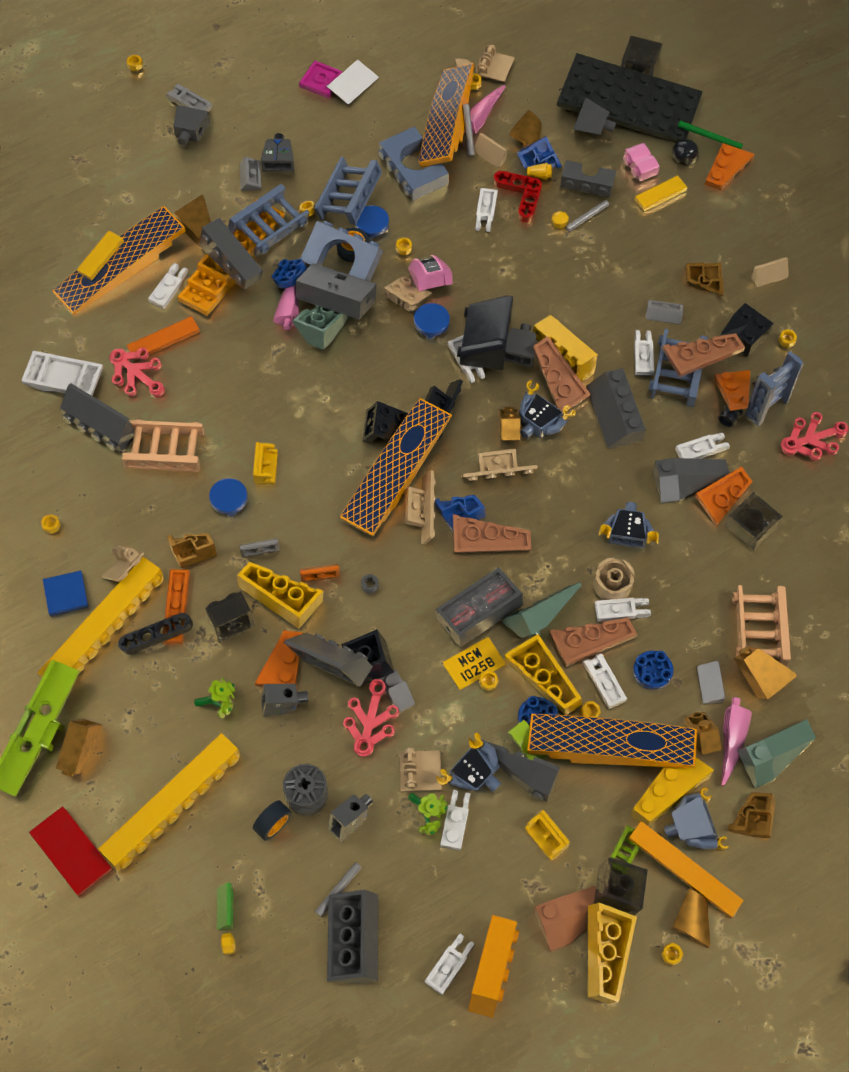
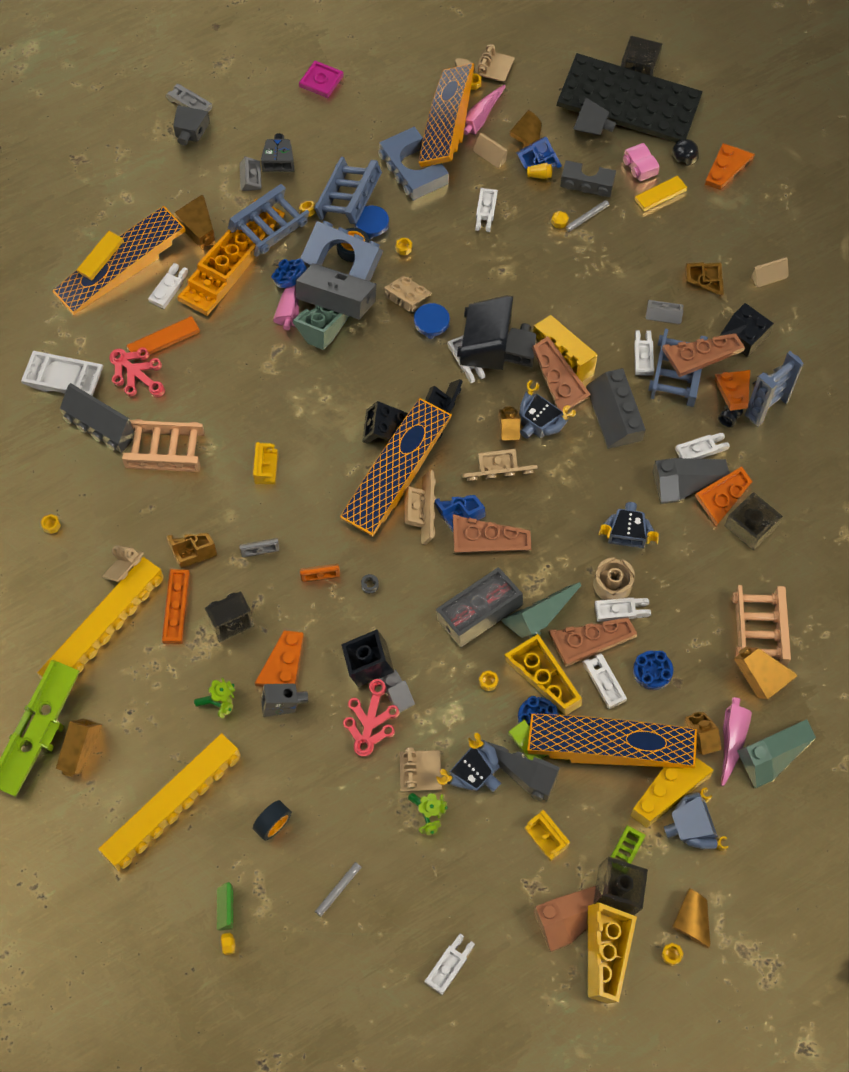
(65, 593): blue tile -> none
(70, 851): red tile -> none
(134, 63): yellow tile -> none
(156, 637): black beam -> none
(228, 496): blue tile -> none
(229, 253): dark grey wedge -> none
(280, 594): yellow wedge -> none
(306, 801): dark grey wheel -> none
(330, 657): dark grey slope -> none
(349, 816): dark grey torso -> none
(353, 81): white sticker -> none
(353, 937): dark grey slope -> none
(429, 272): bright pink slope -> none
(455, 823): white hinge -> none
(468, 129): light grey bar -> none
(470, 663): yellow sticker -> none
(492, 966): light orange wedge -> none
(528, 192): red beam -> none
(590, 709): yellow tile -> none
(685, 869): light orange tile -> none
(708, 134): green bar -> none
(711, 683): light grey slope -> none
(756, 816): pearl gold slope -> none
(787, 338): yellow tile -> none
(813, 438): coral plant -> none

